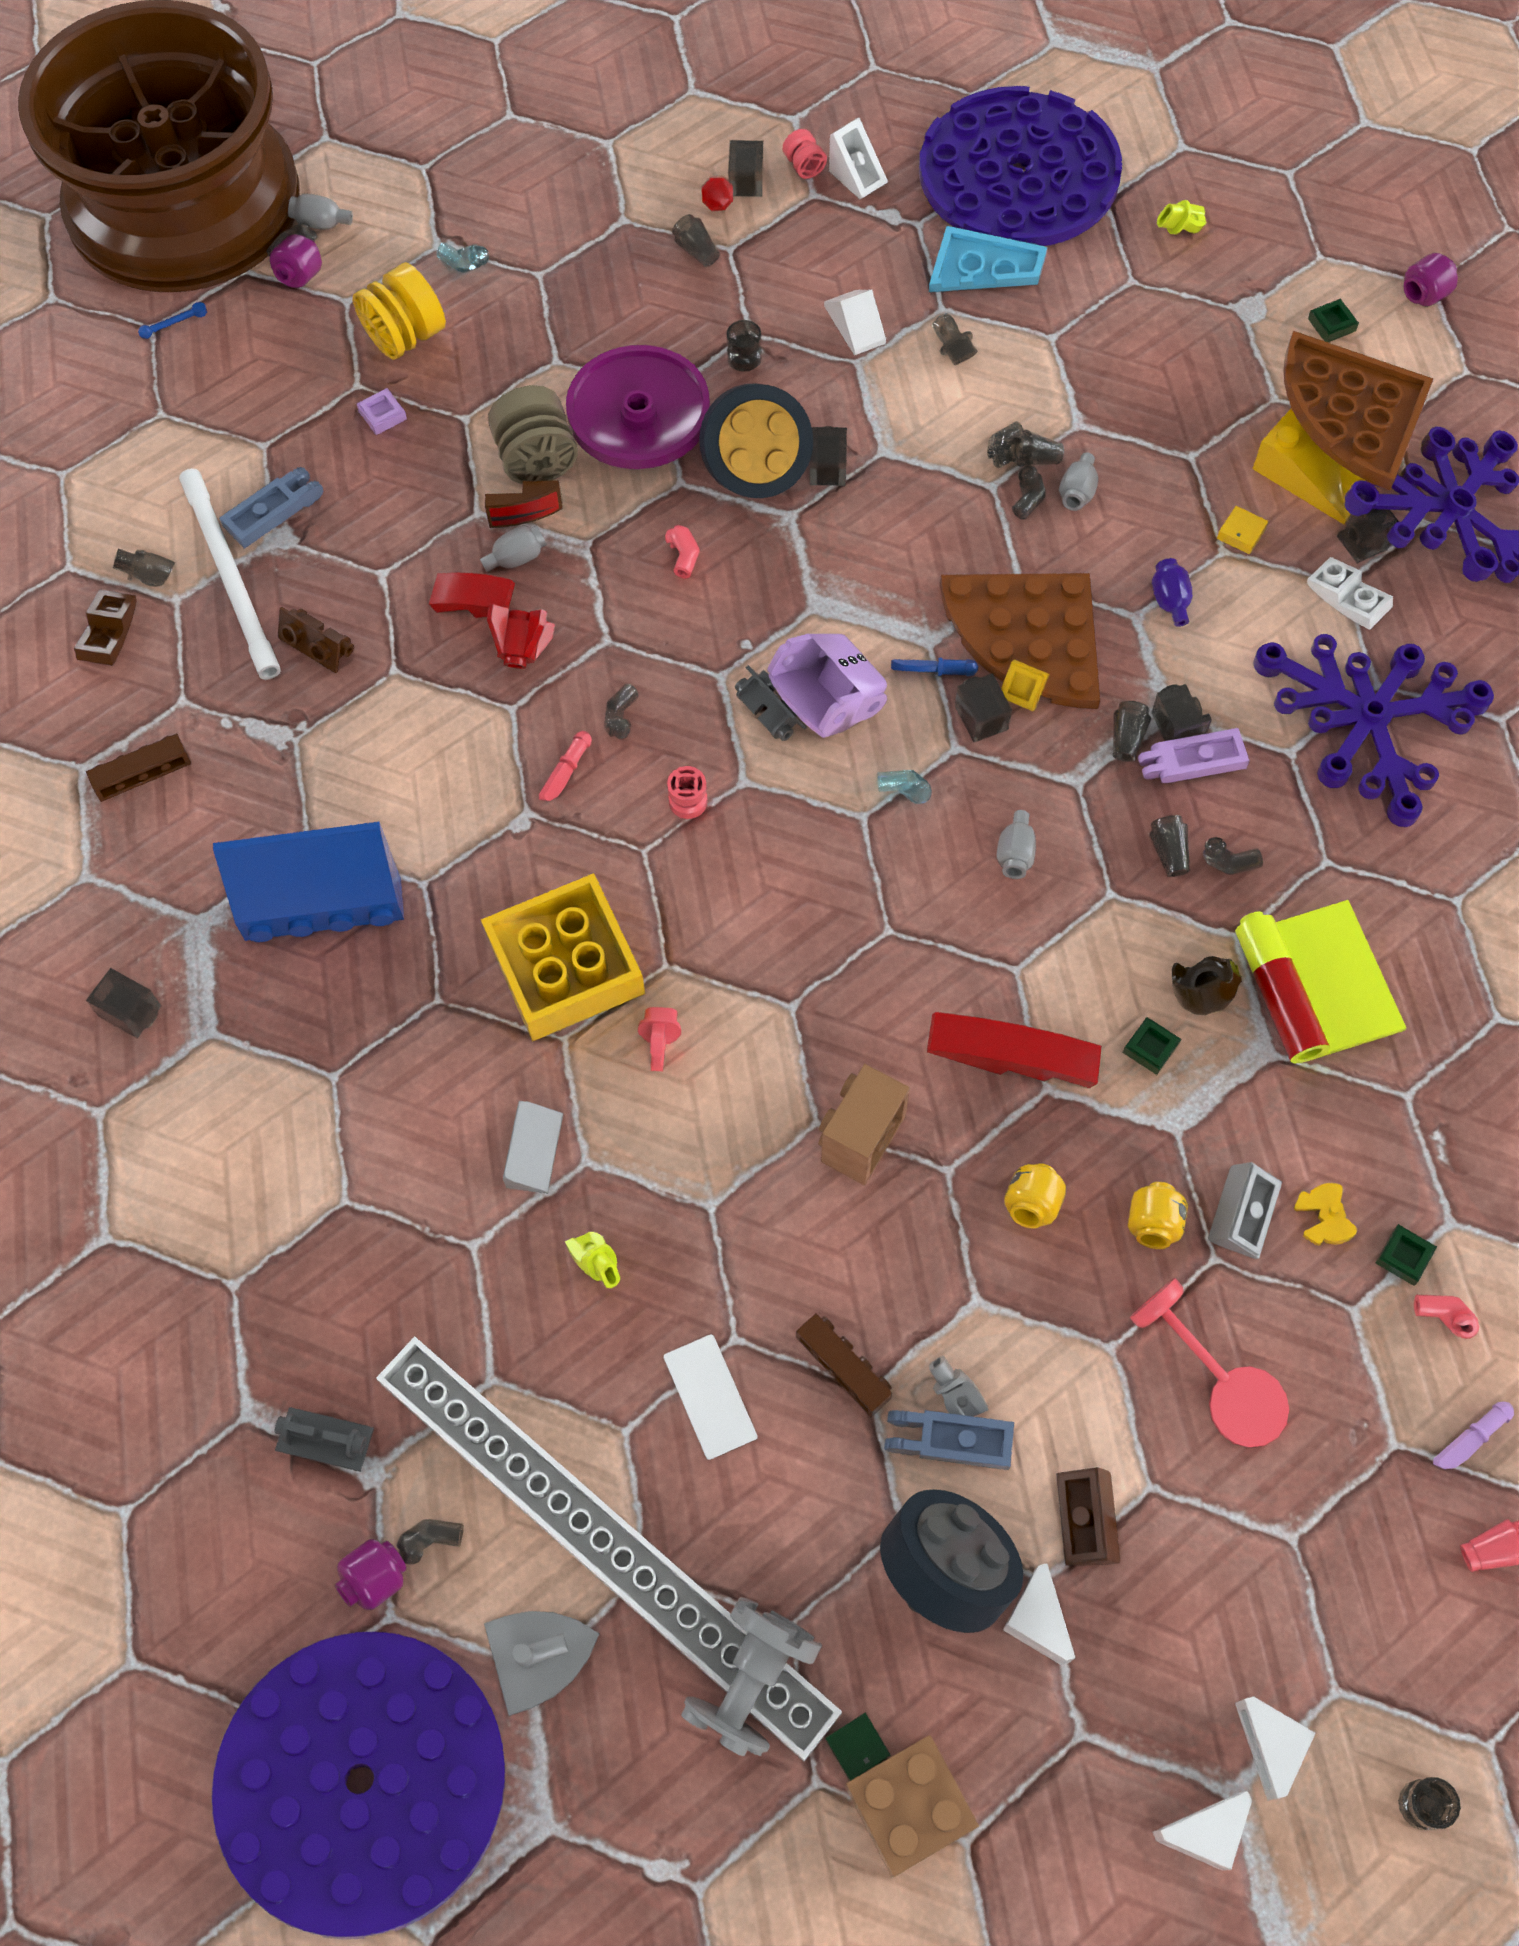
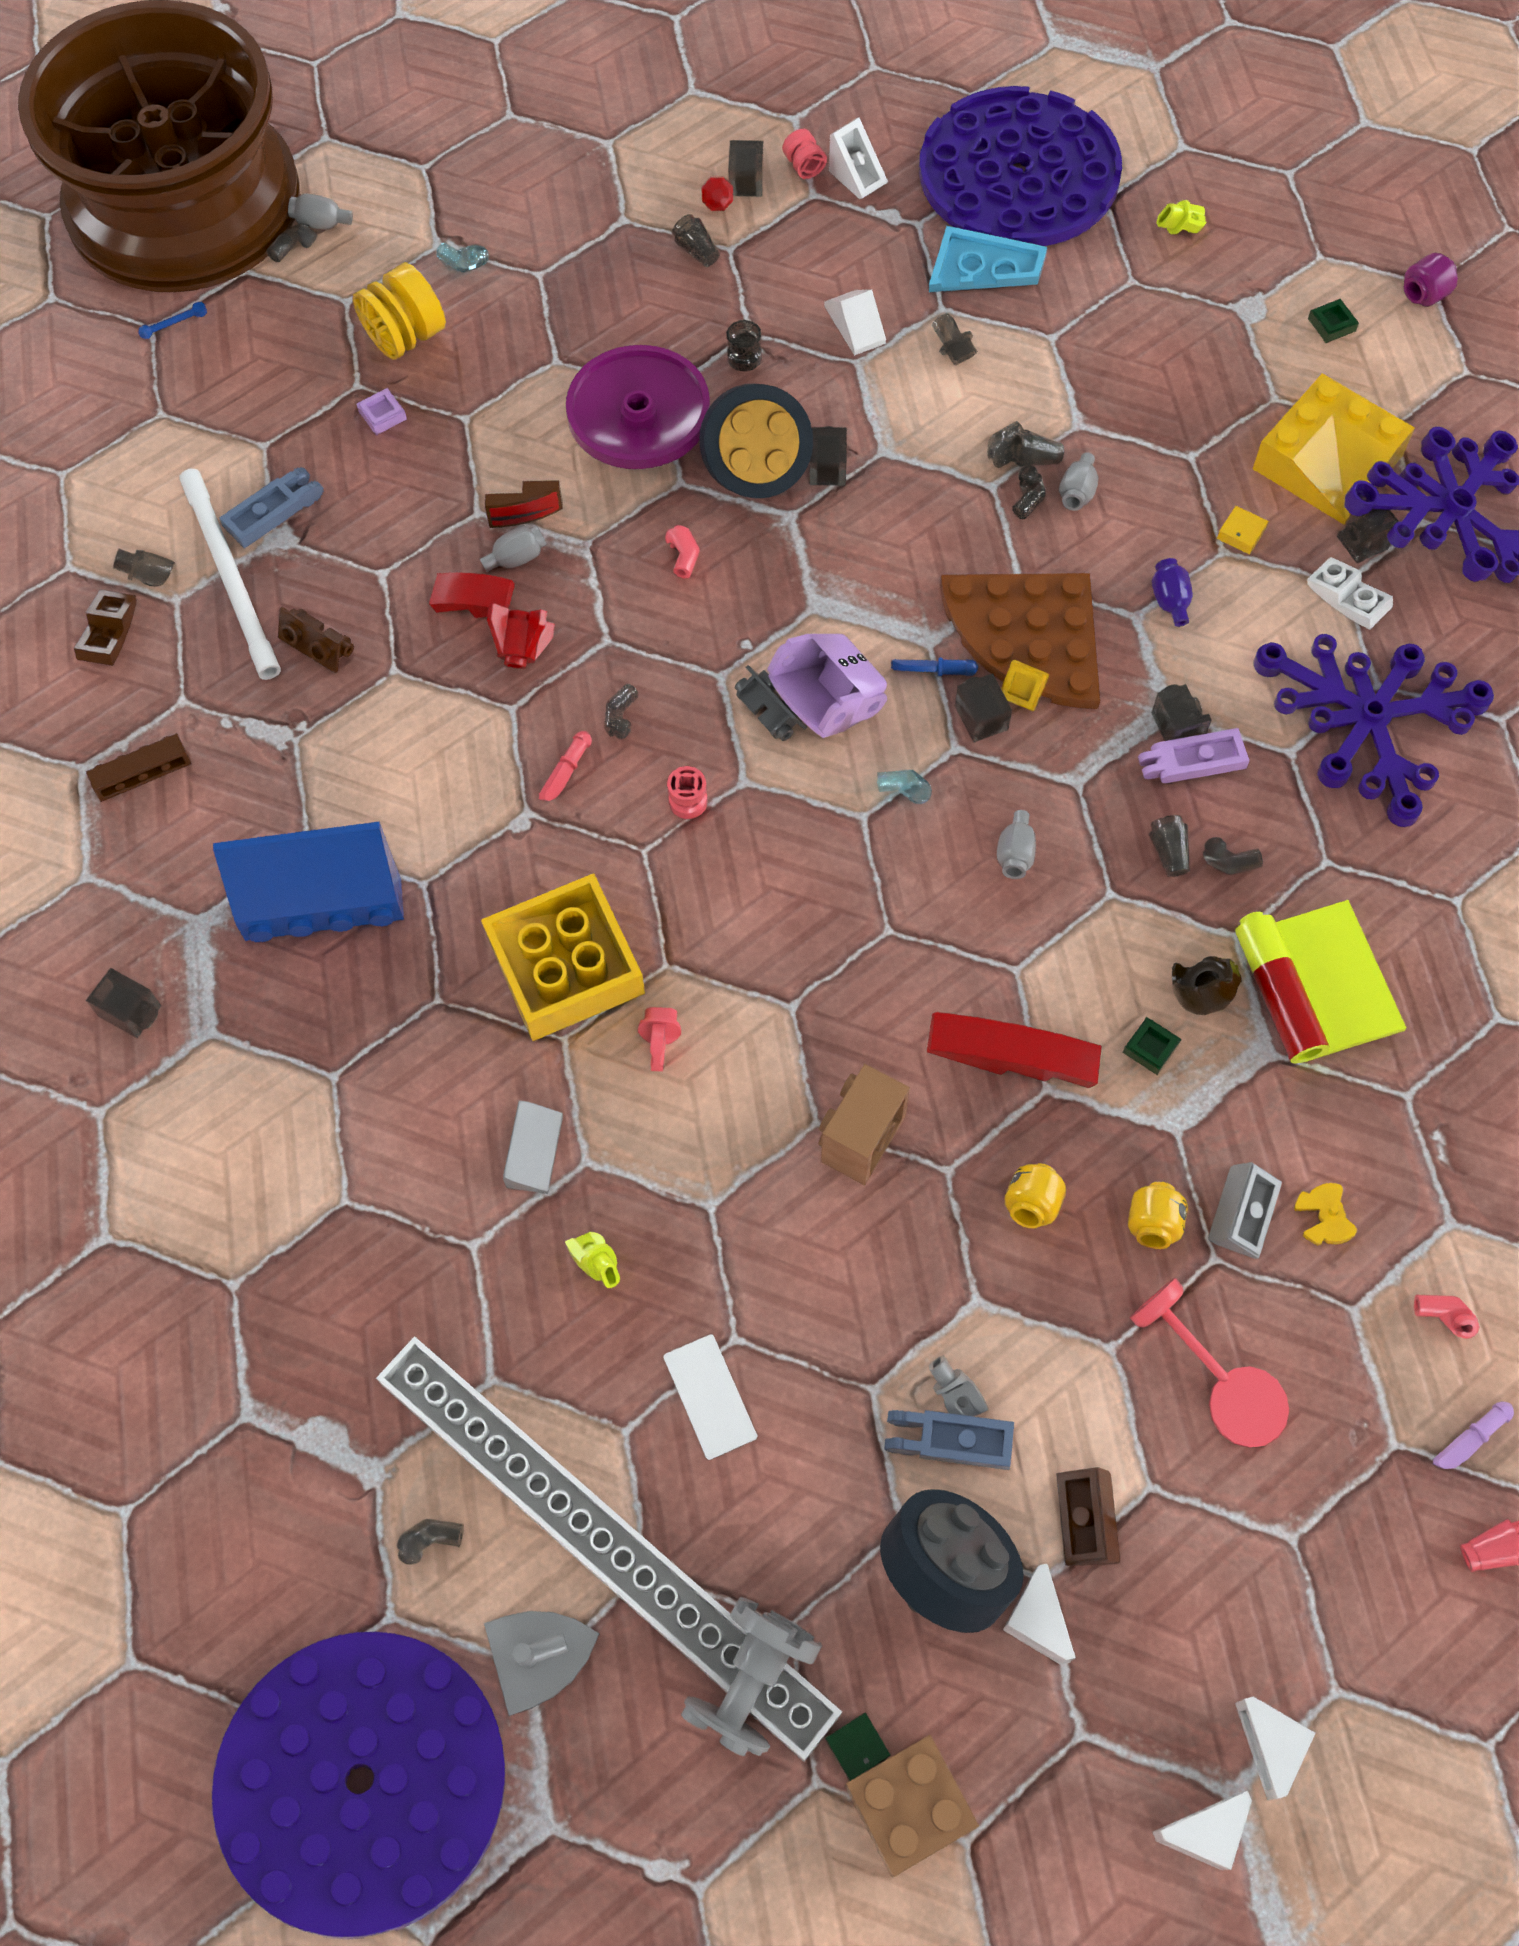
(295, 261): magenta head -> none
(323, 1438): dark grey hinge -> none
(370, 1574): magenta head -> none
(532, 434): dark tan wheel -> none
(844, 1365): reddish brown piece -> none
(1129, 729): clear smoke cone -> none
(1354, 405): dark orange plate -> none
(1406, 1255): dark green tile -> none
(1438, 1800): clear smoke wheel -> none

